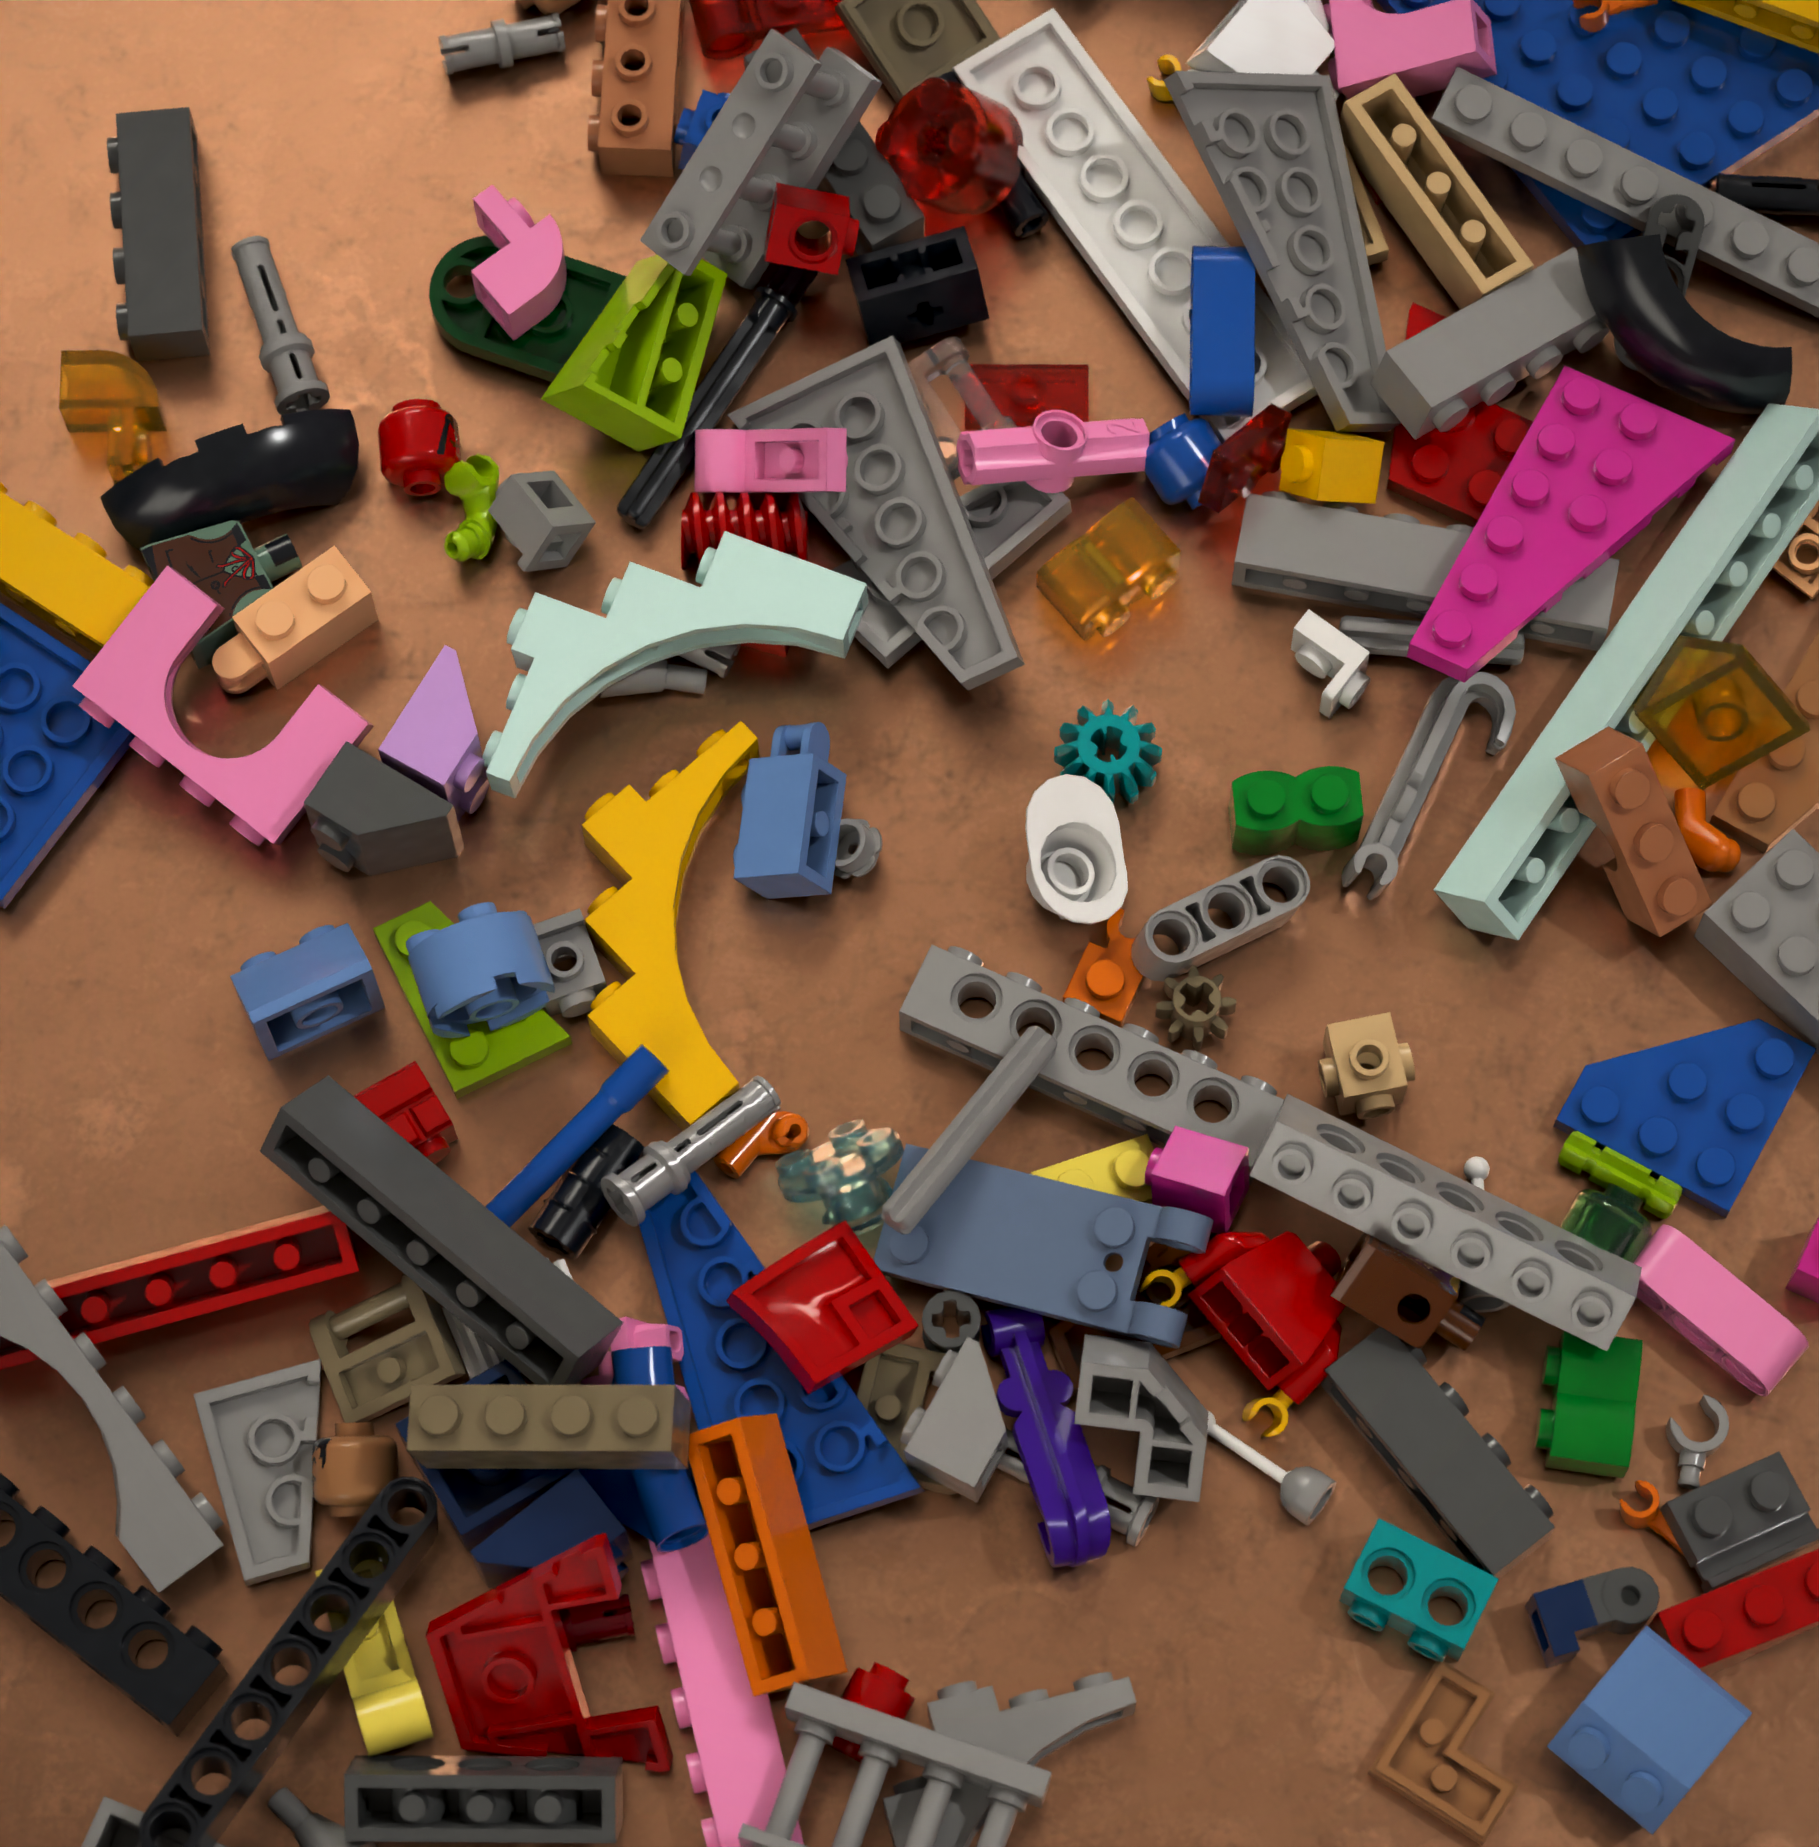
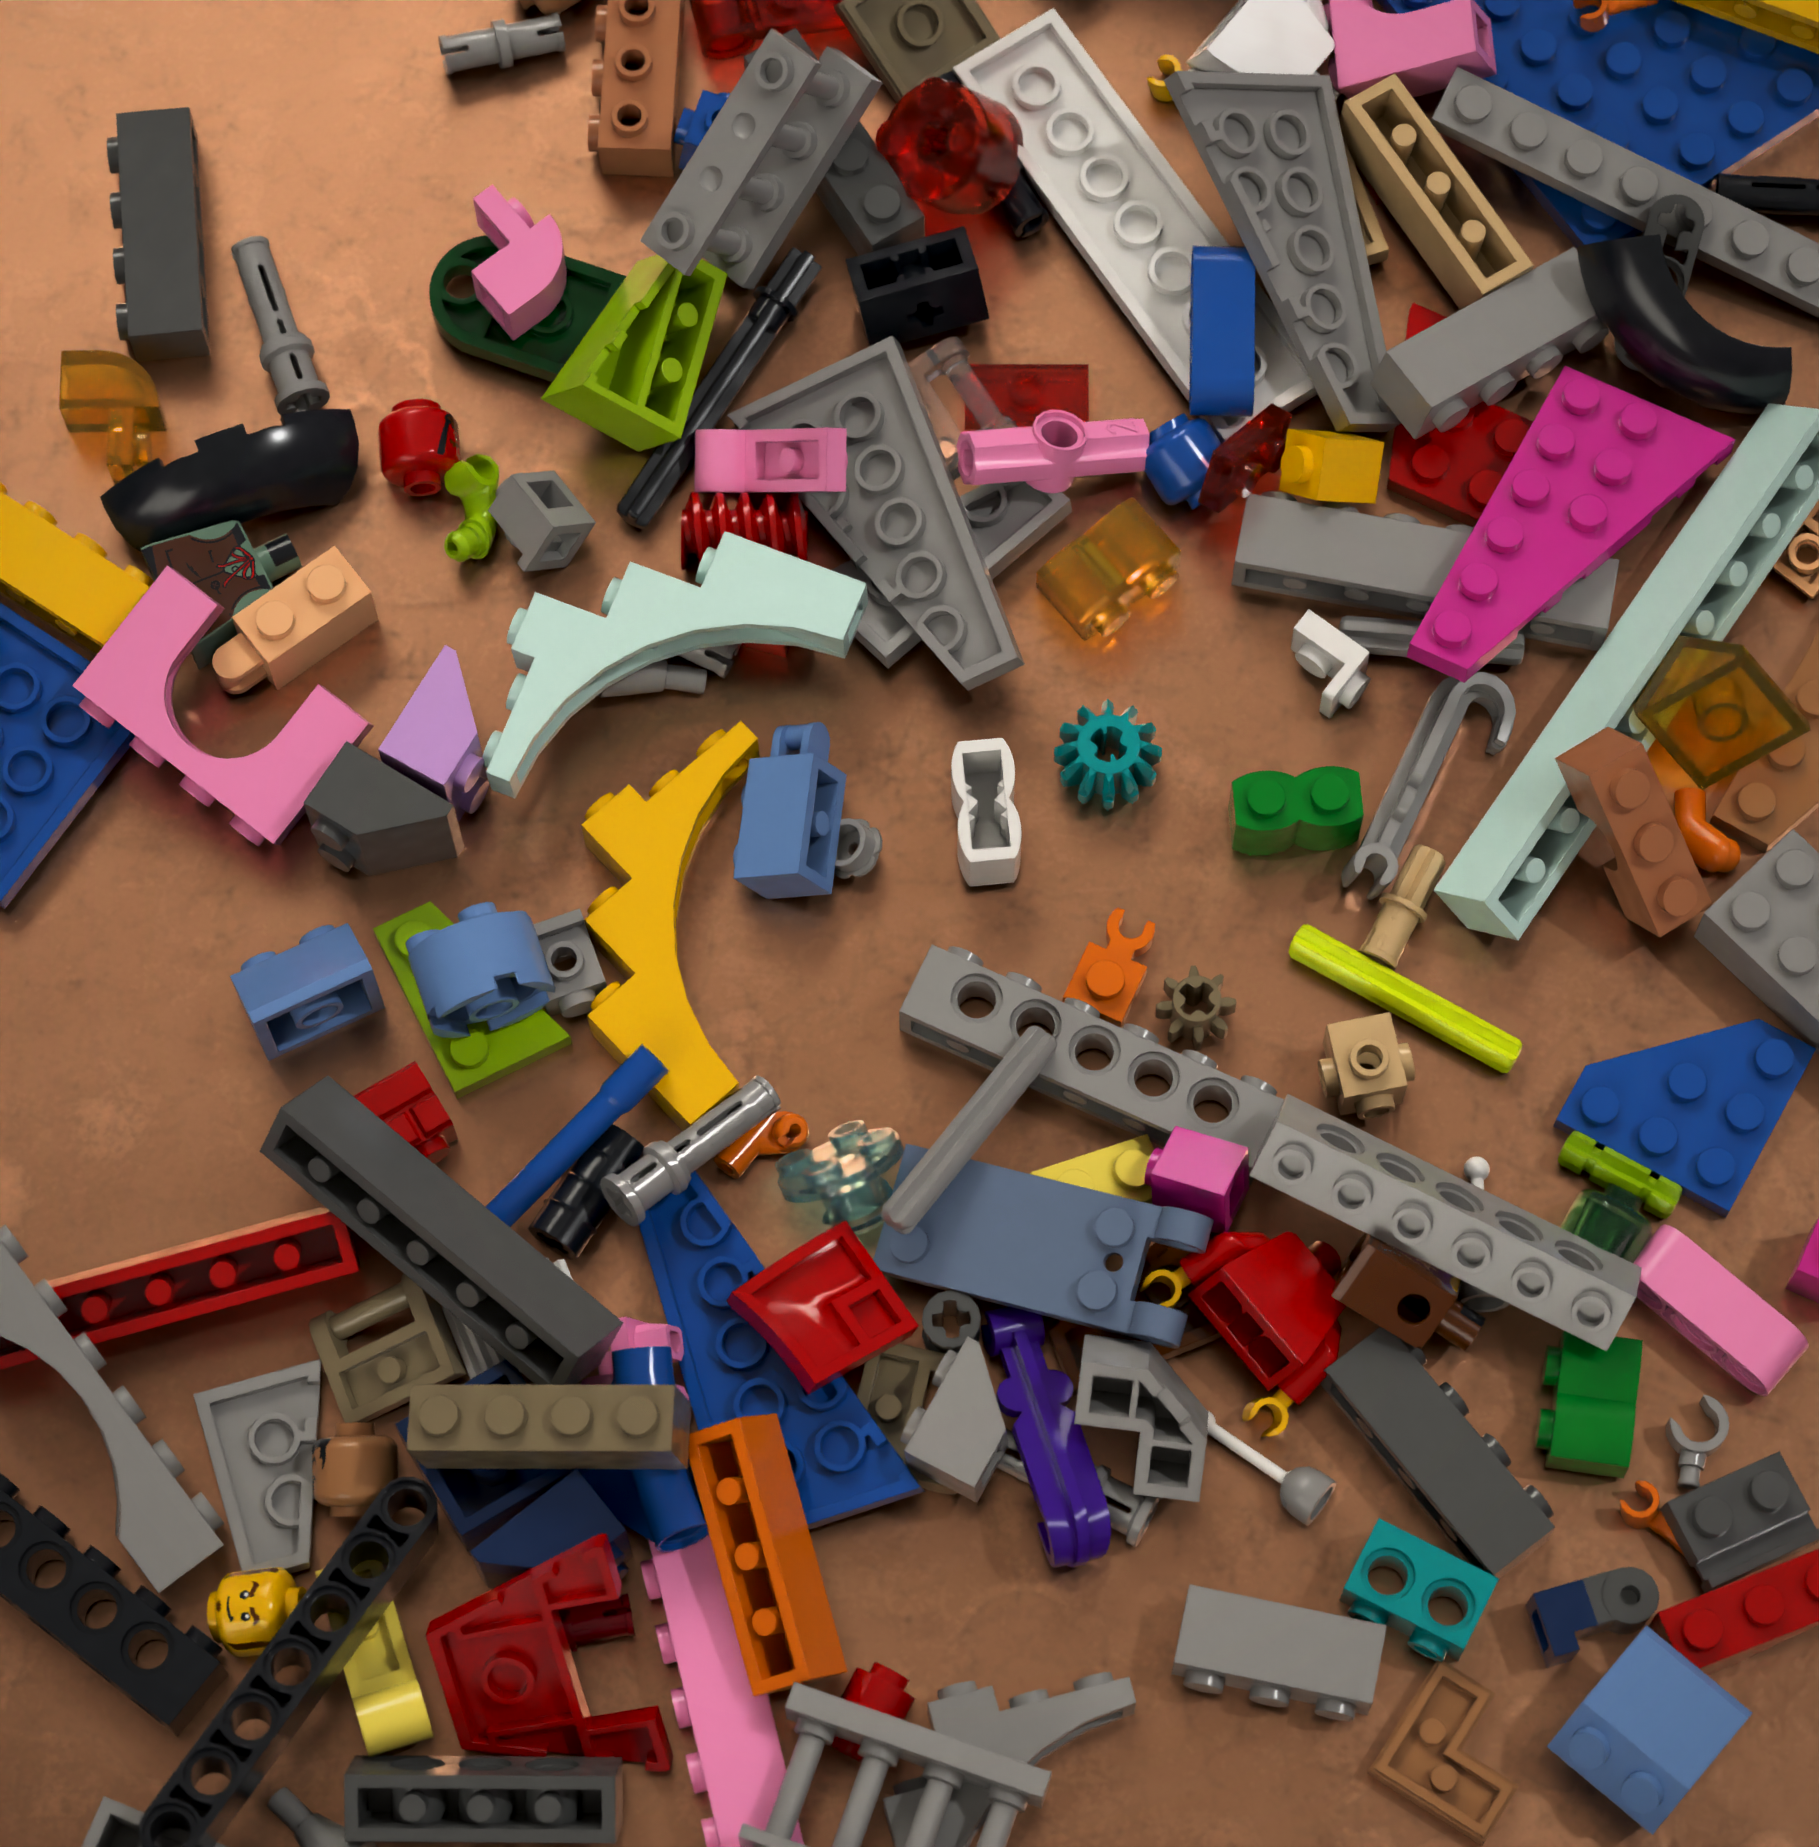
(251, 1608): none -> yellow head
(799, 205): red brick -> none
(986, 811): none -> white brick
(1075, 850): white piece -> none
(1238, 896): light grey beam -> none
(1278, 1652): none -> light grey brick
(1403, 906): none -> tan axle
(1405, 998): none -> neon yellow axle

